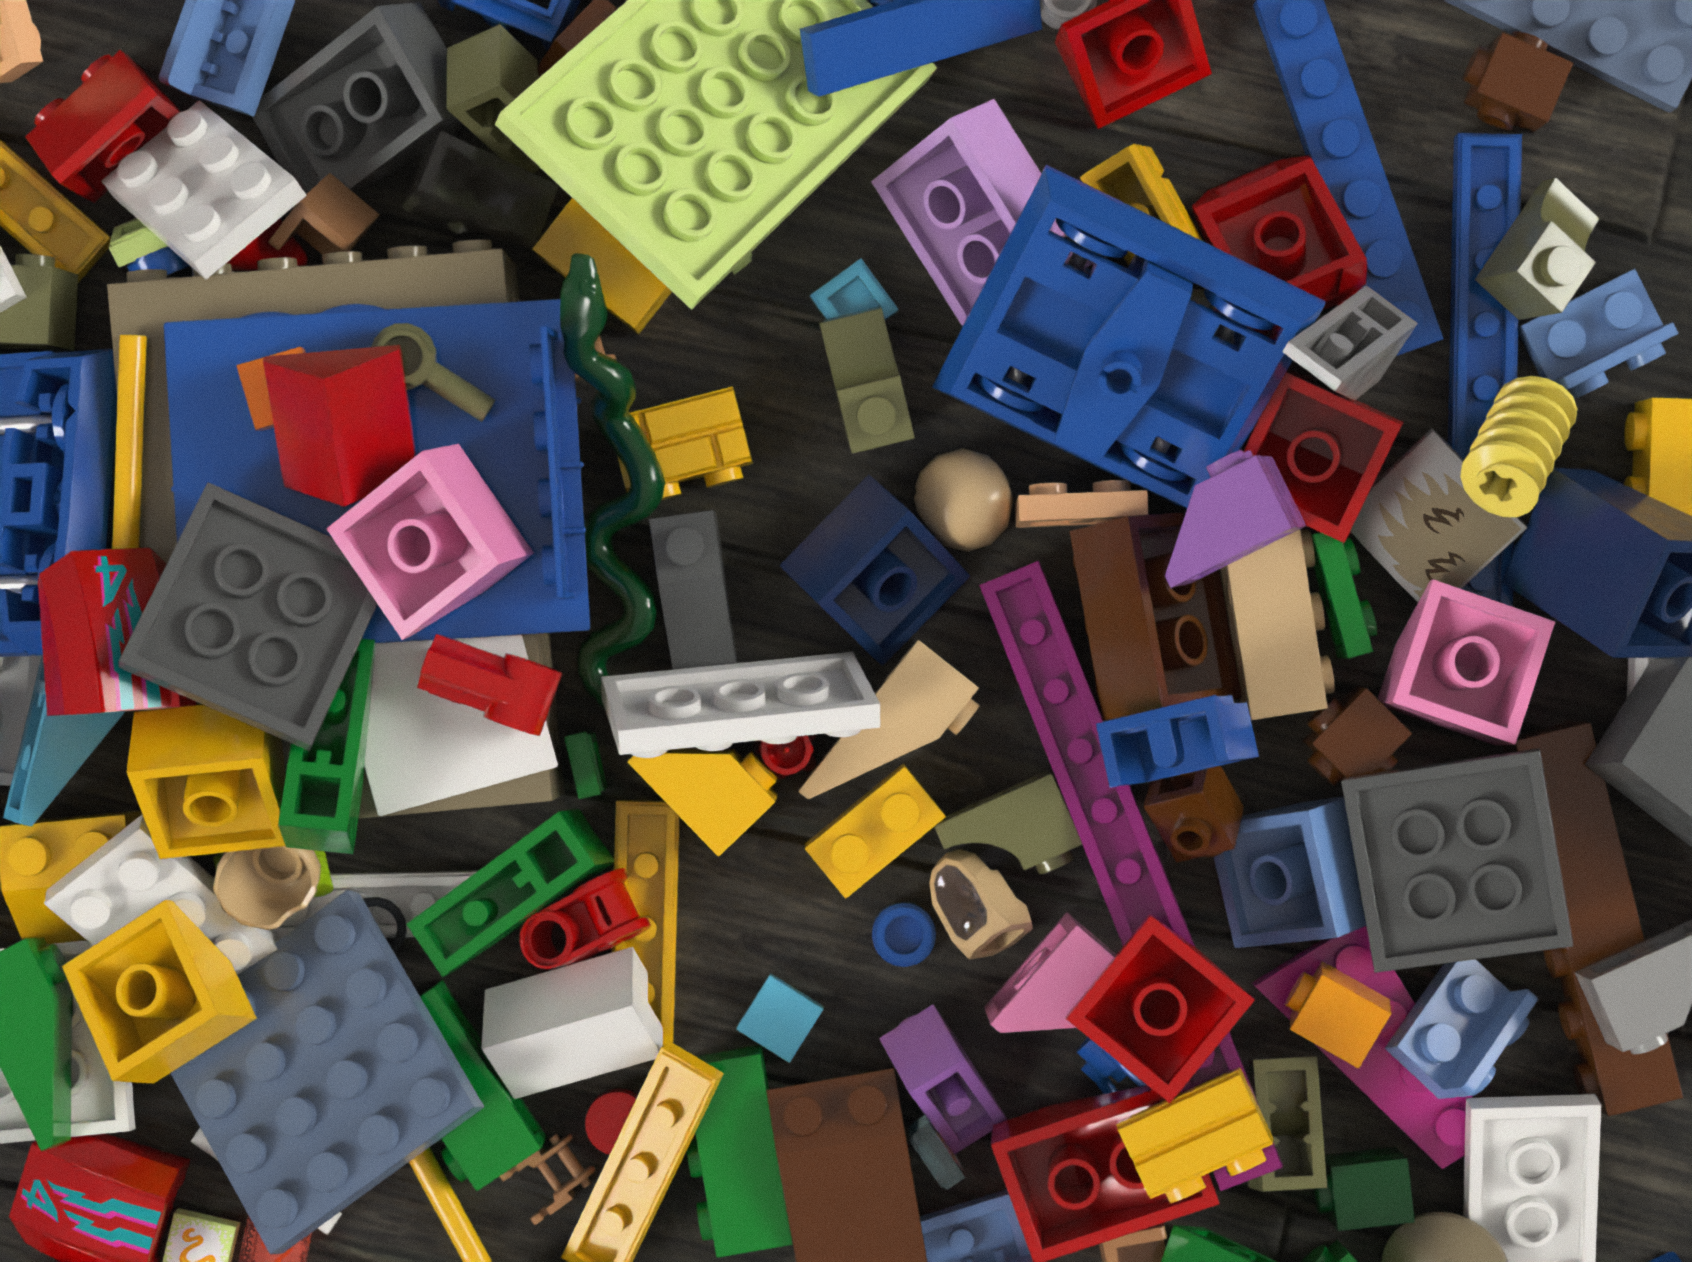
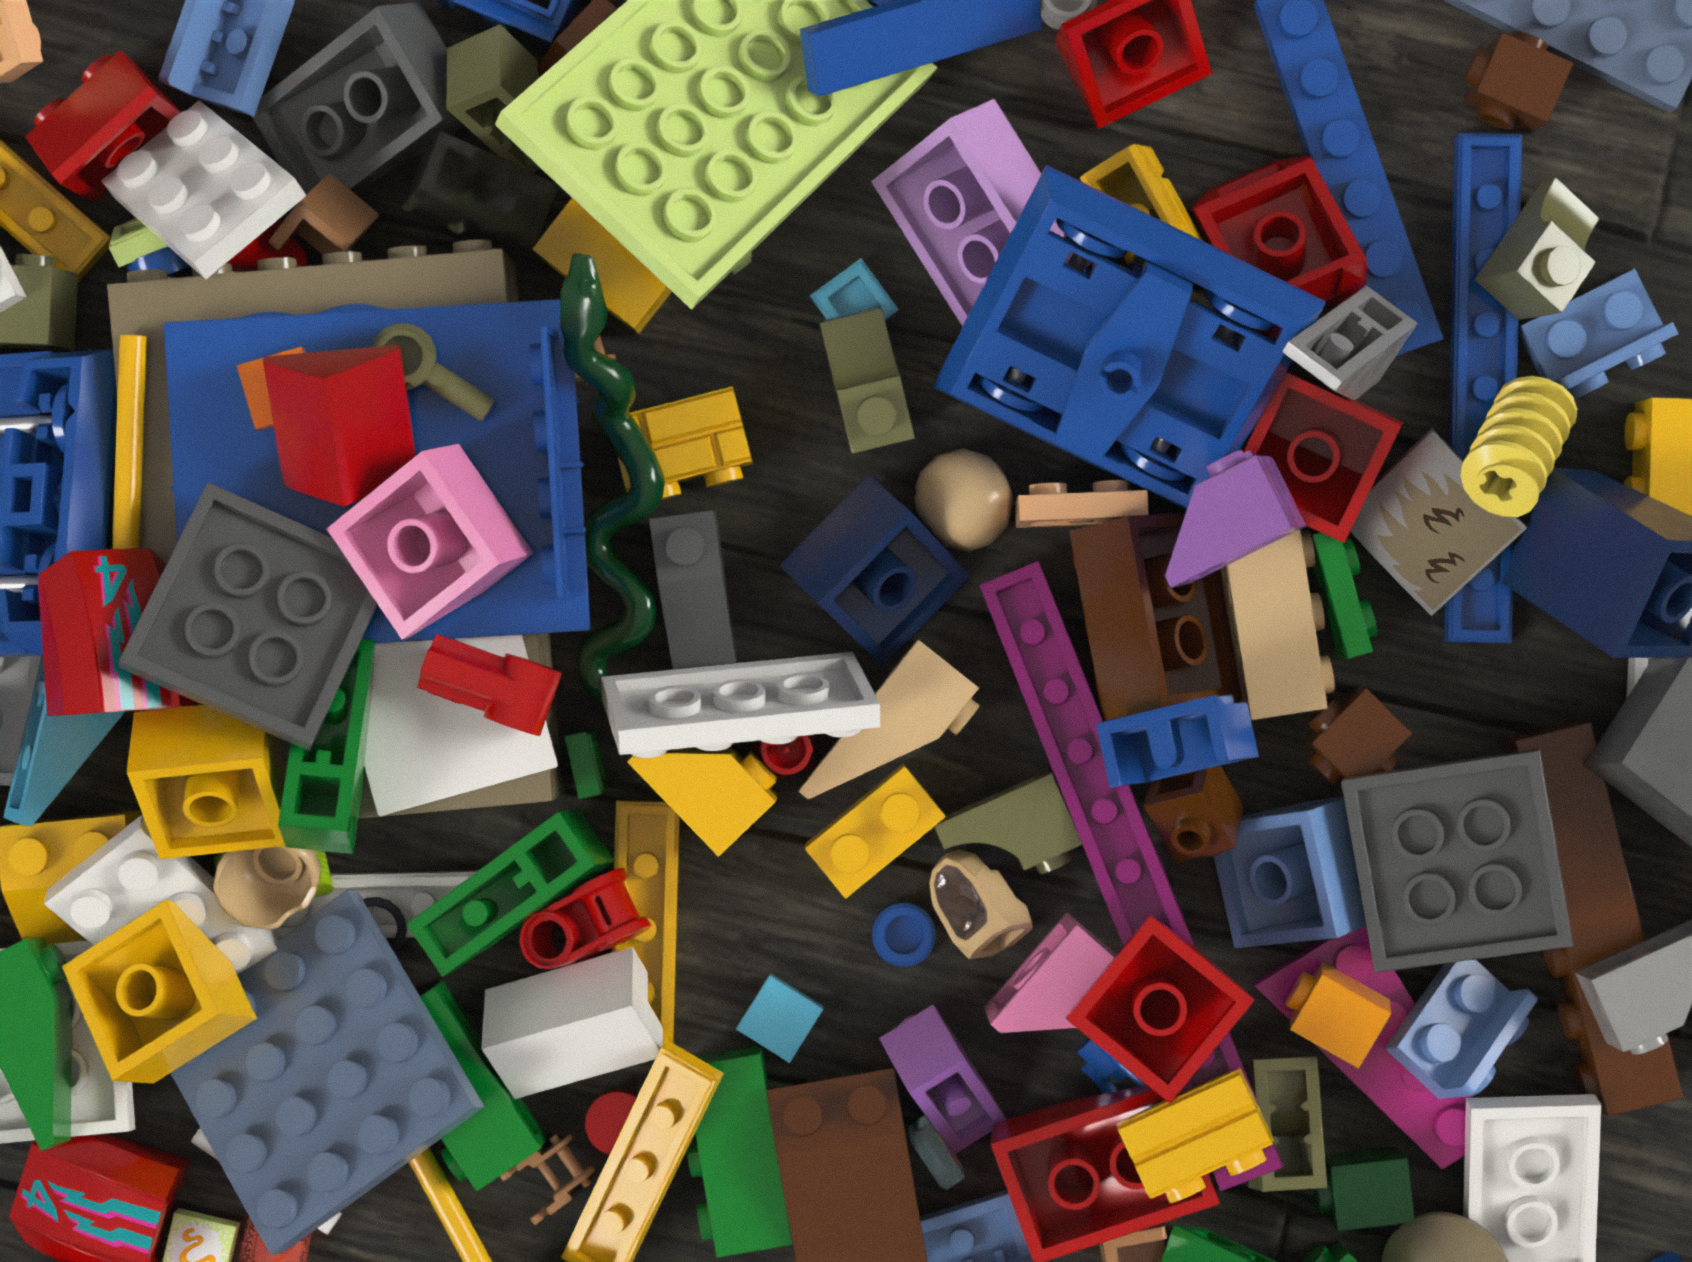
(1467, 664): bright pink slope -> none

